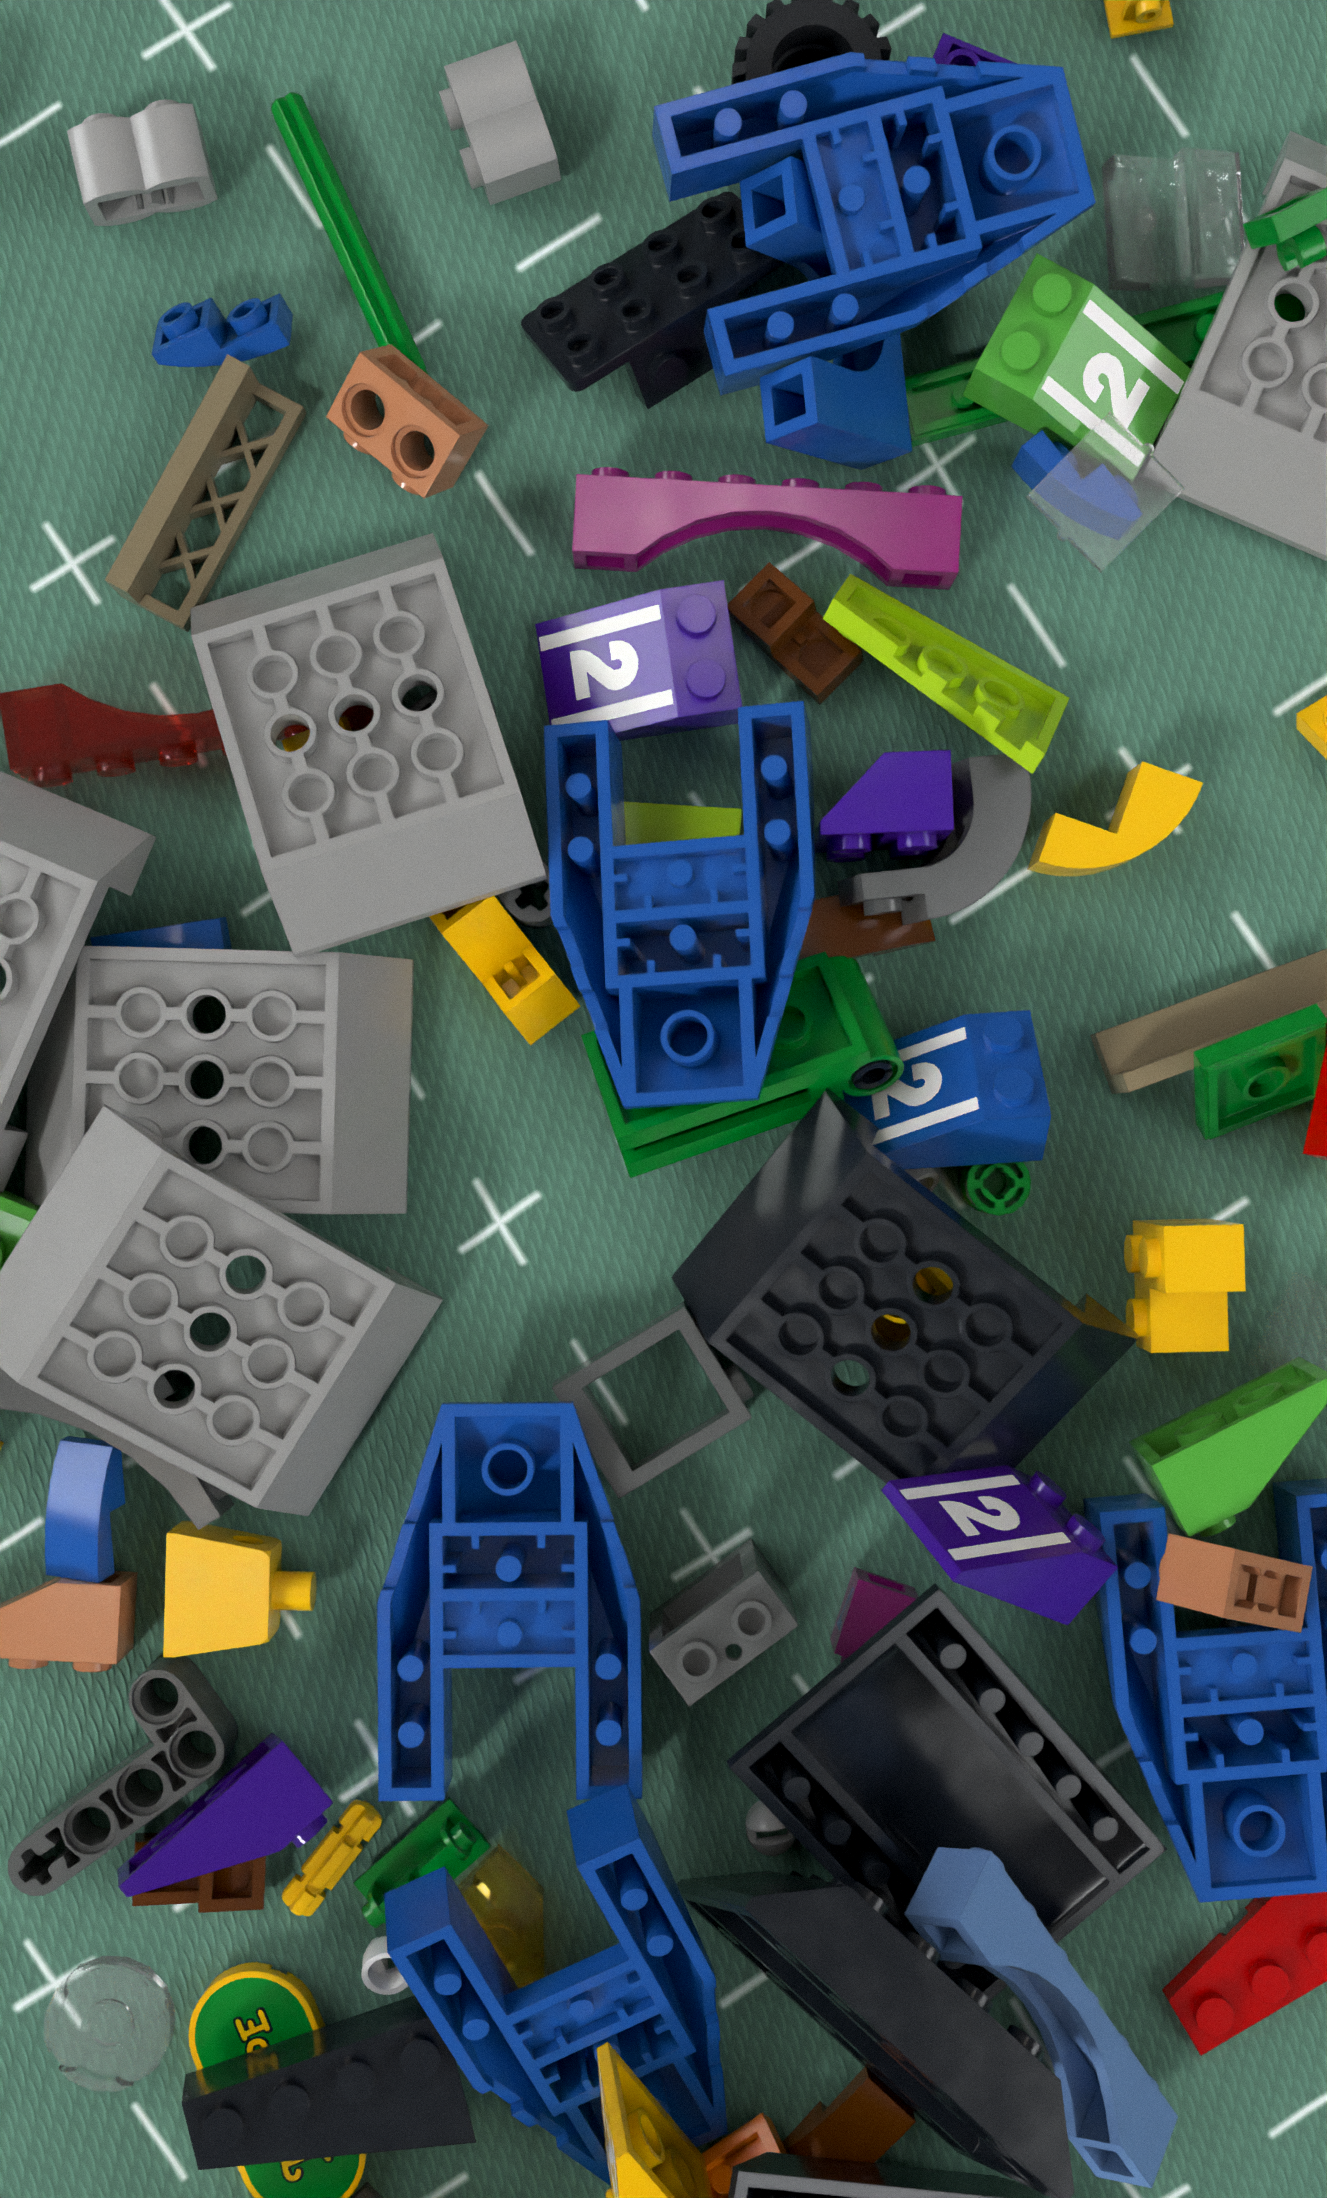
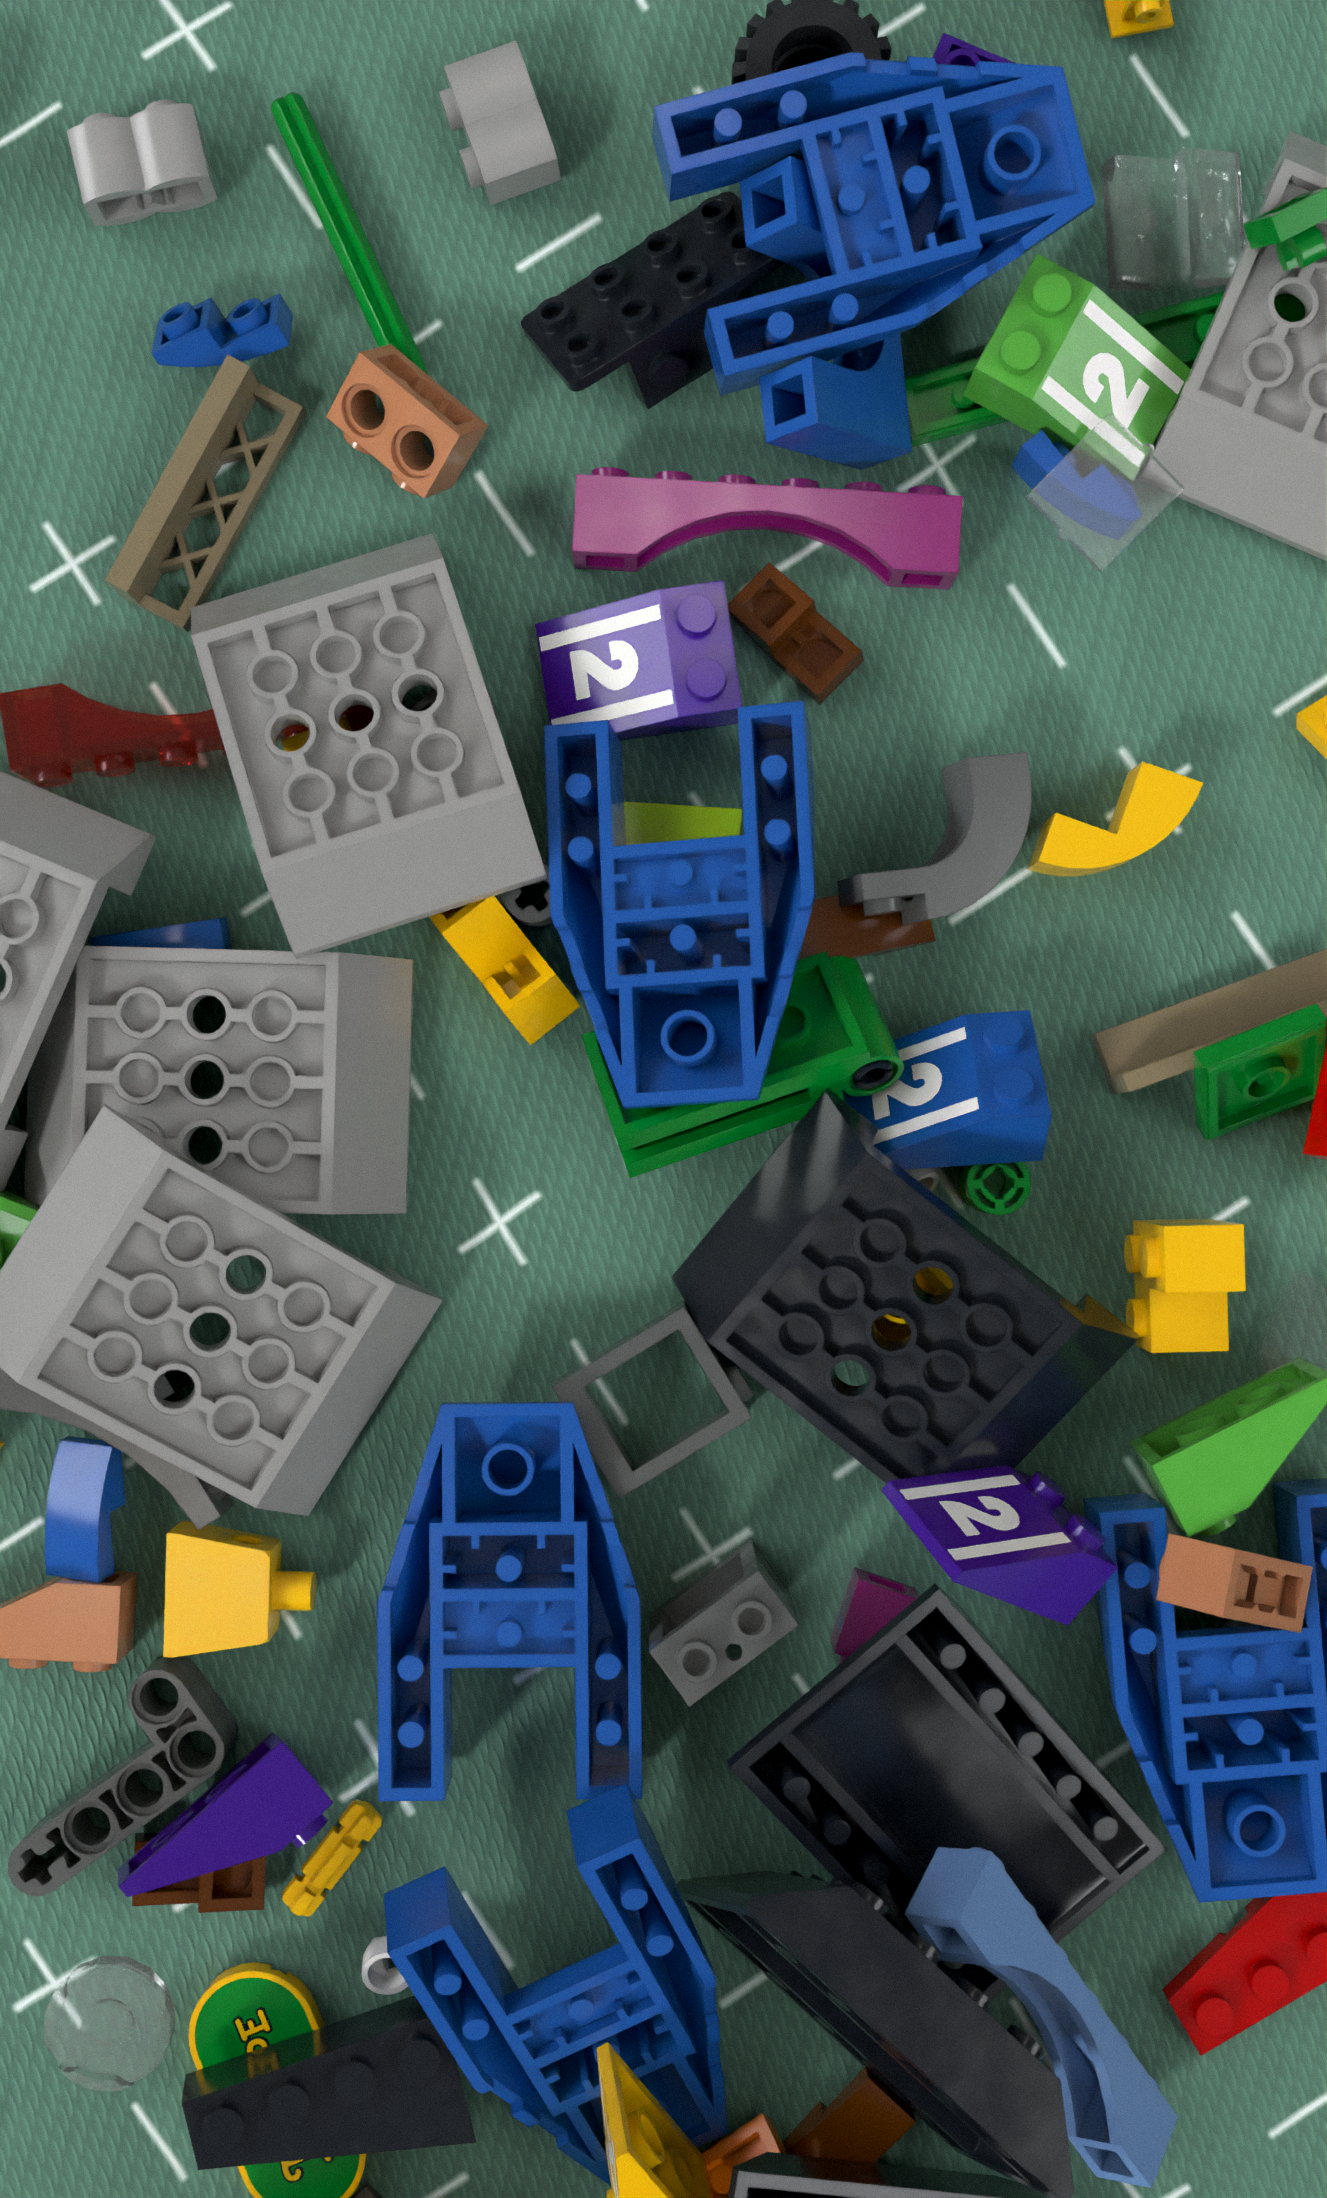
(438, 1841): green hinge -> none
(510, 1912): clear yellow plate -> none
(763, 1820): light grey hinge -> none
(895, 807): dark purple slope -> none
(964, 679): lime wing -> none

